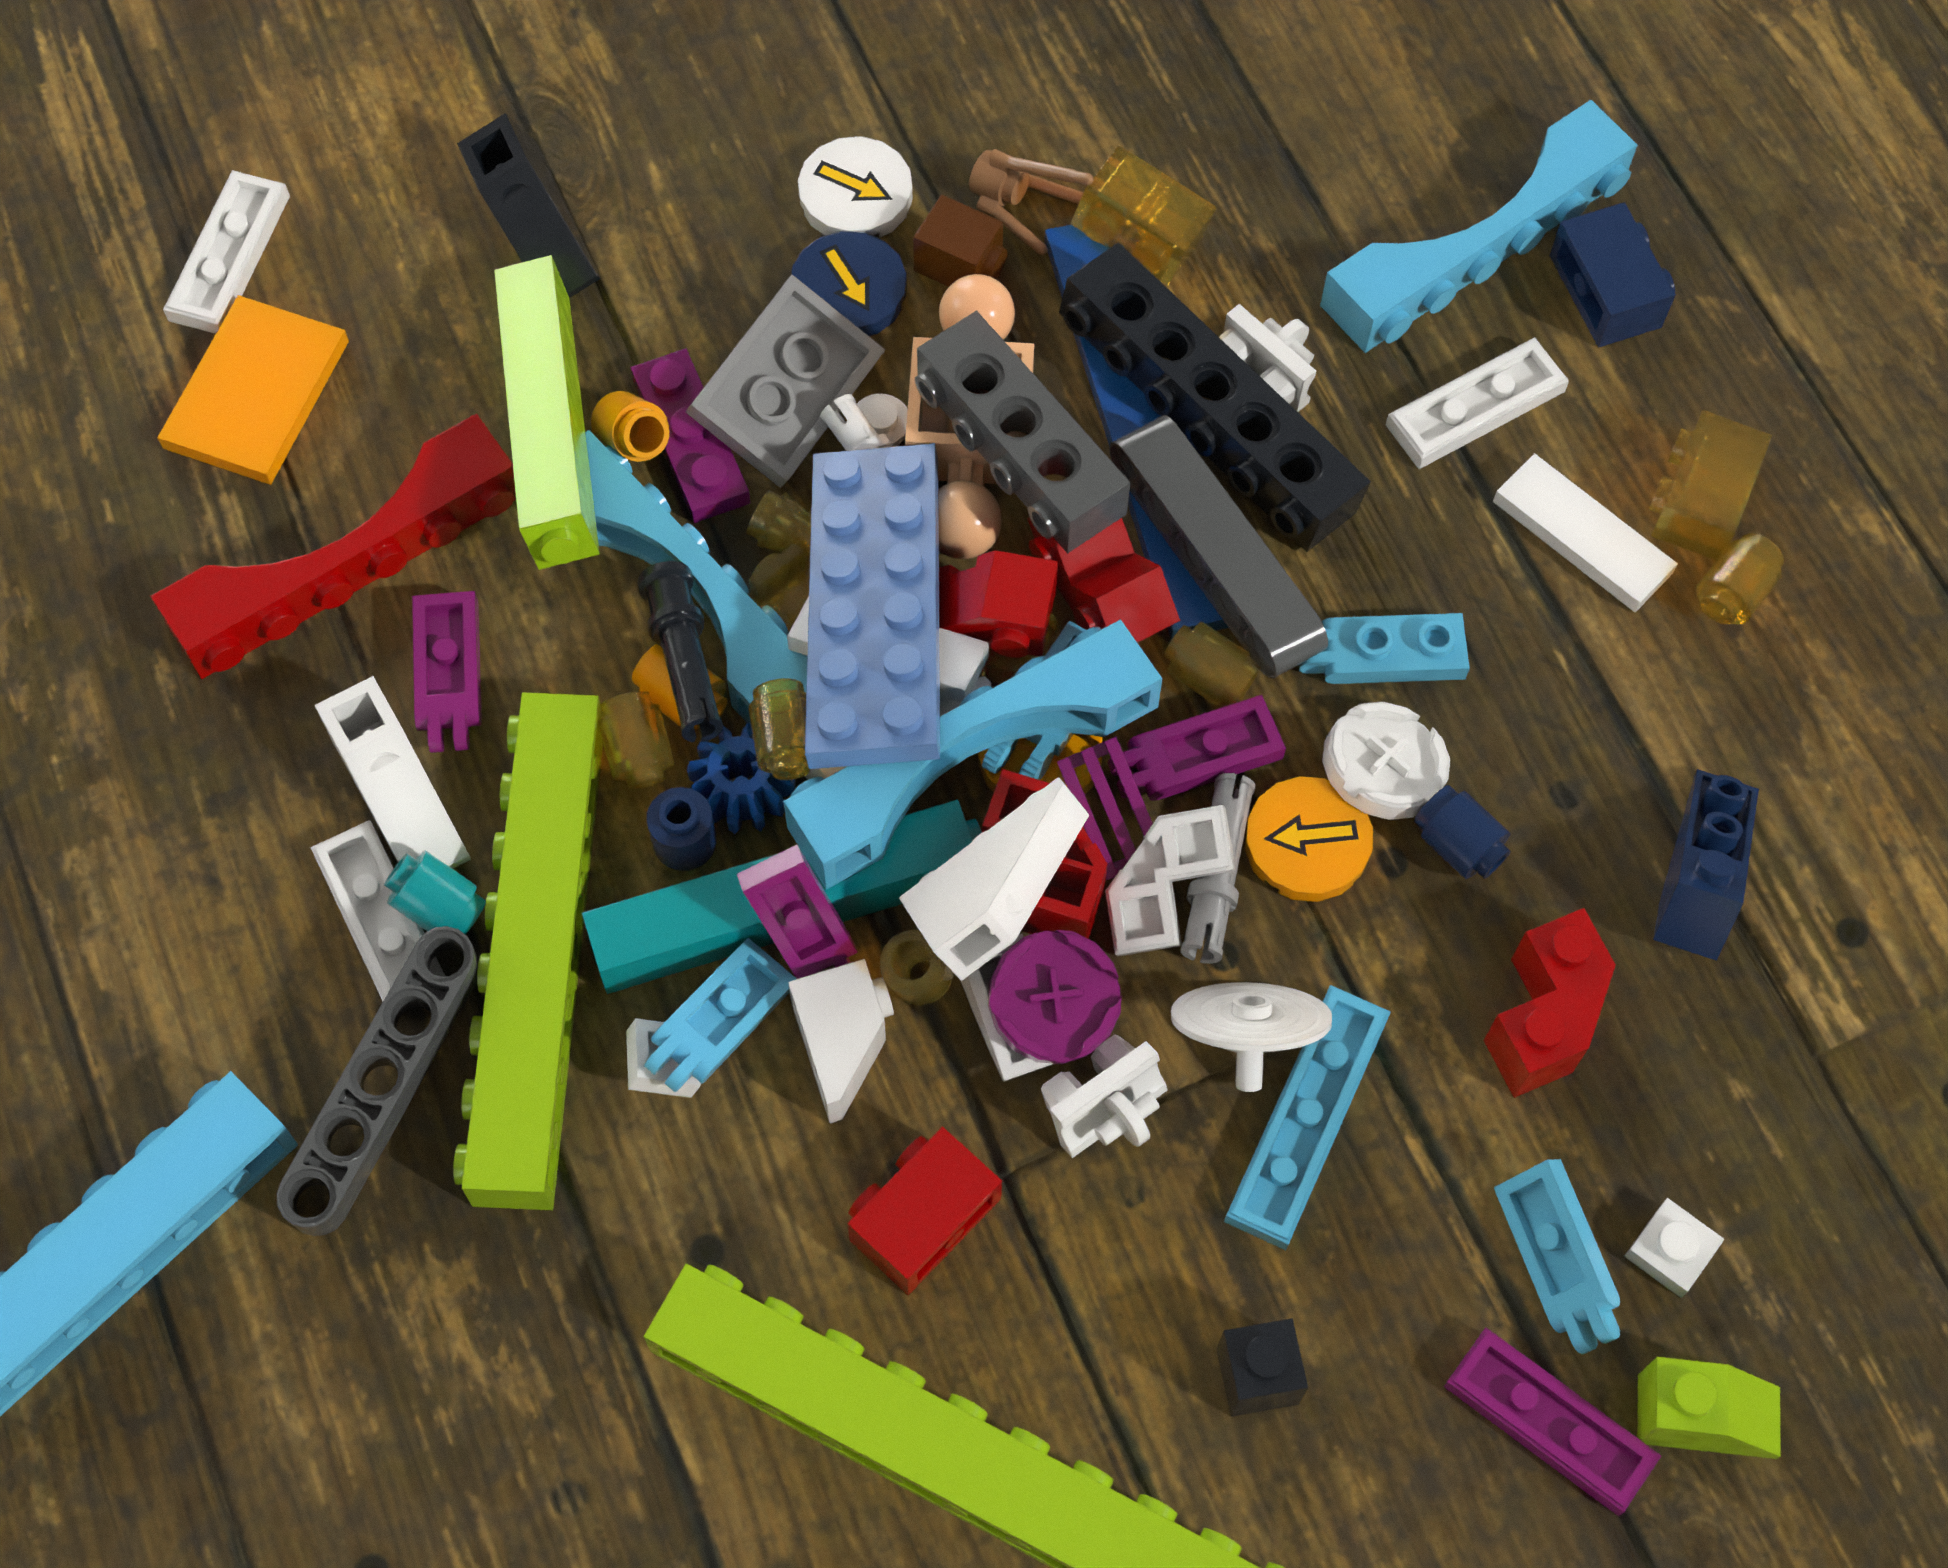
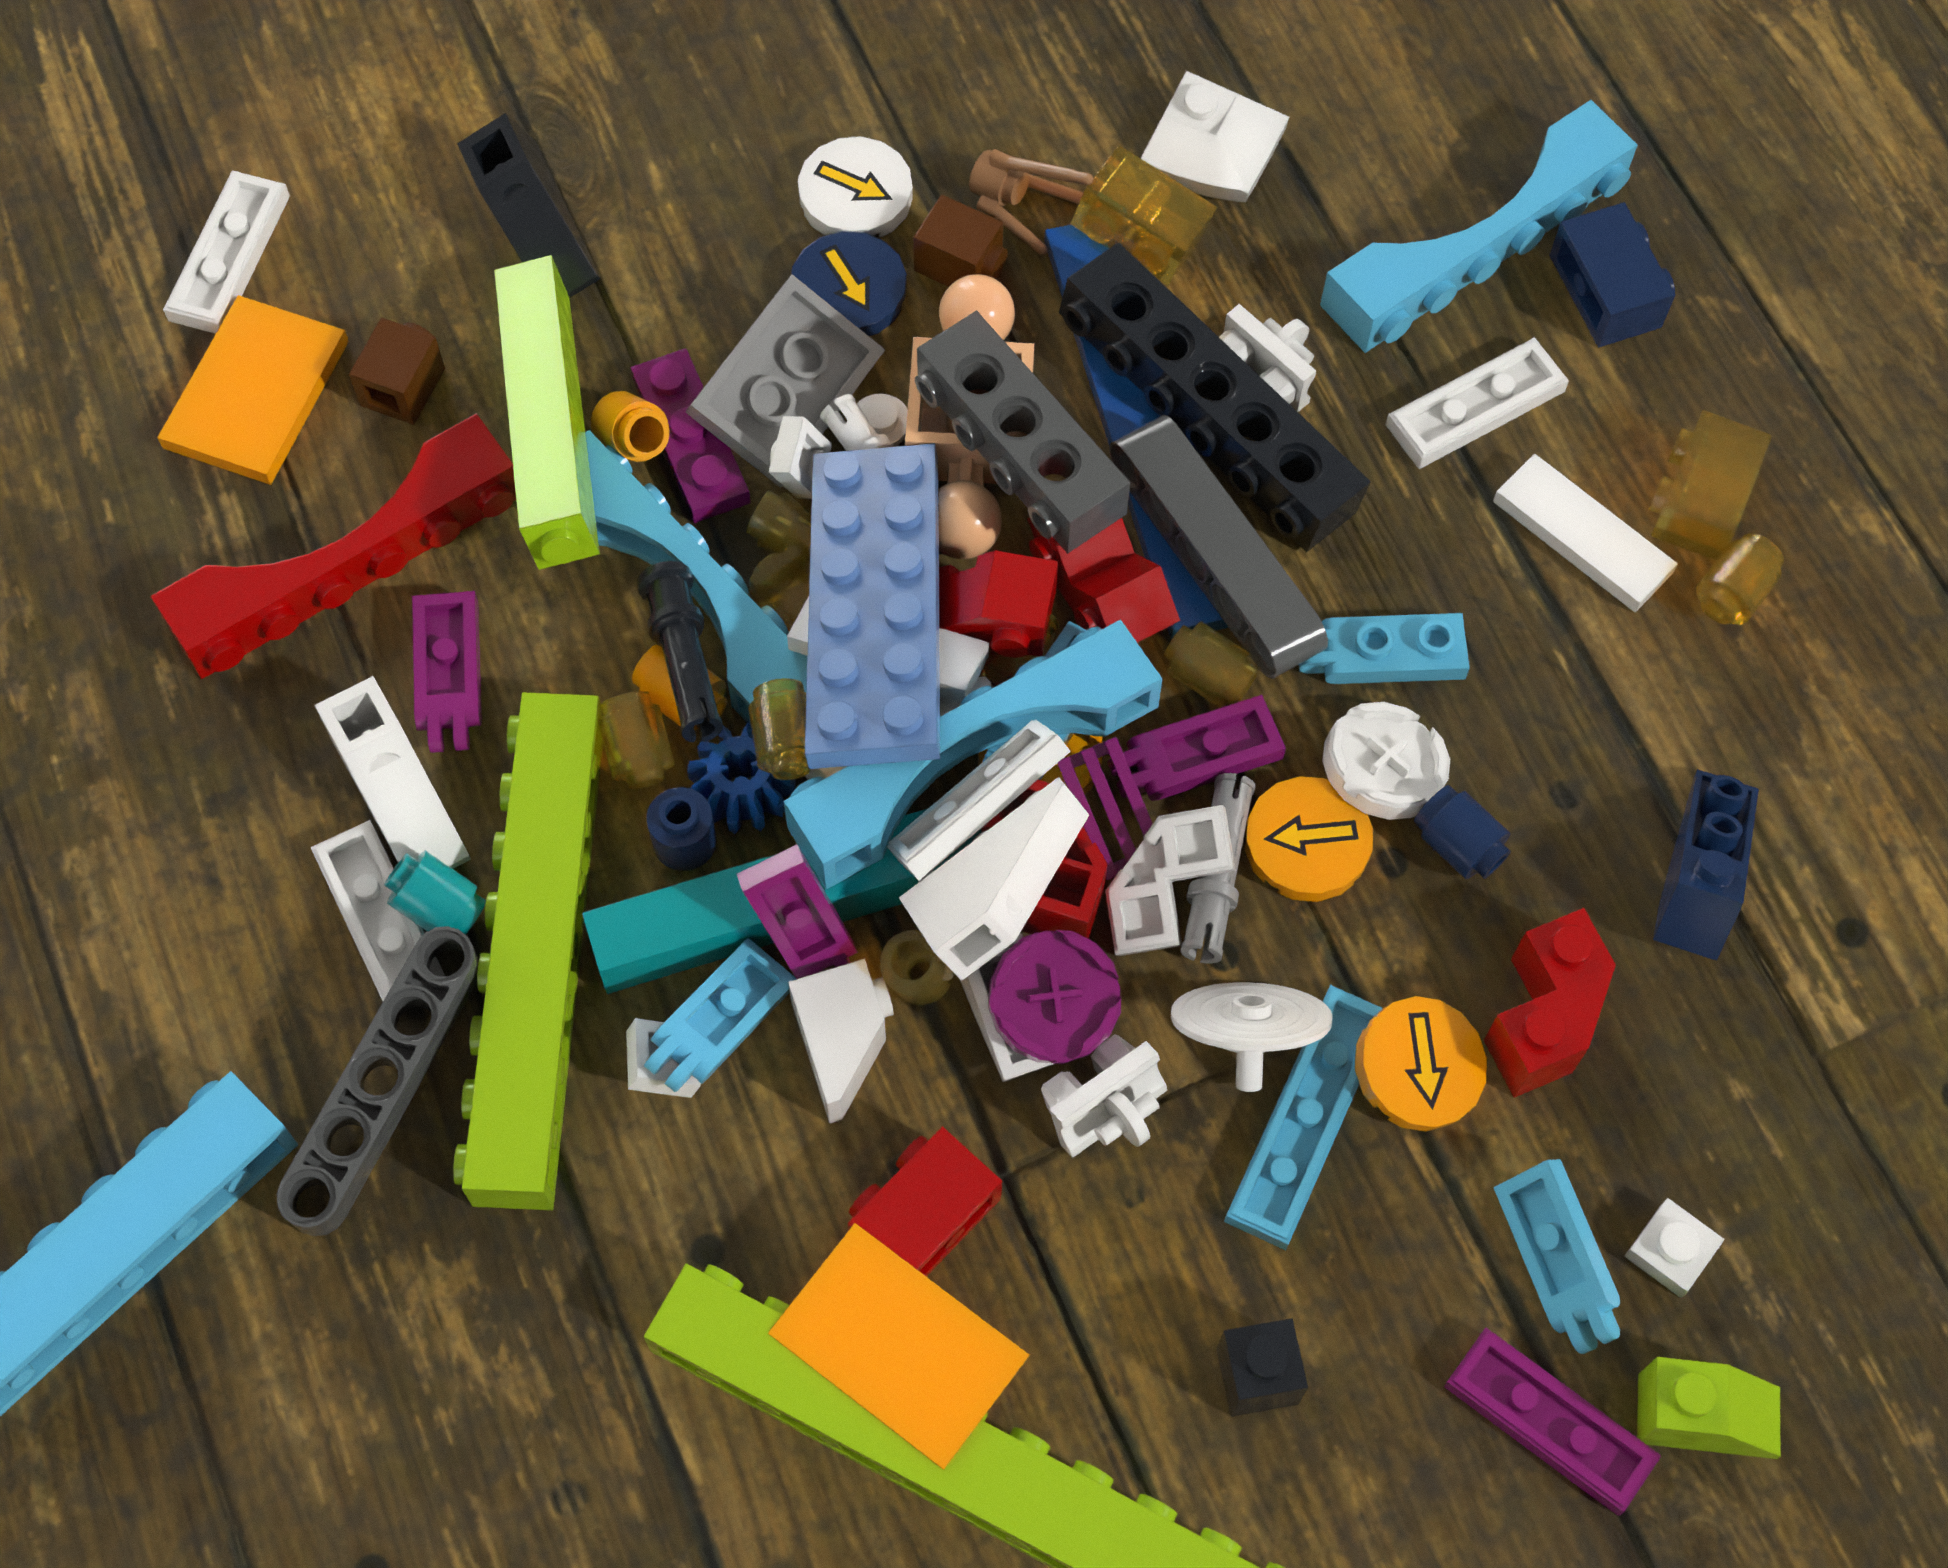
(397, 370): none -> reddish brown brick
(793, 455): none -> white plate
(899, 1345): none -> light orange piece
(977, 798): none -> white tile
(1214, 140): none -> white plate
(1421, 1063): none -> light orange tile

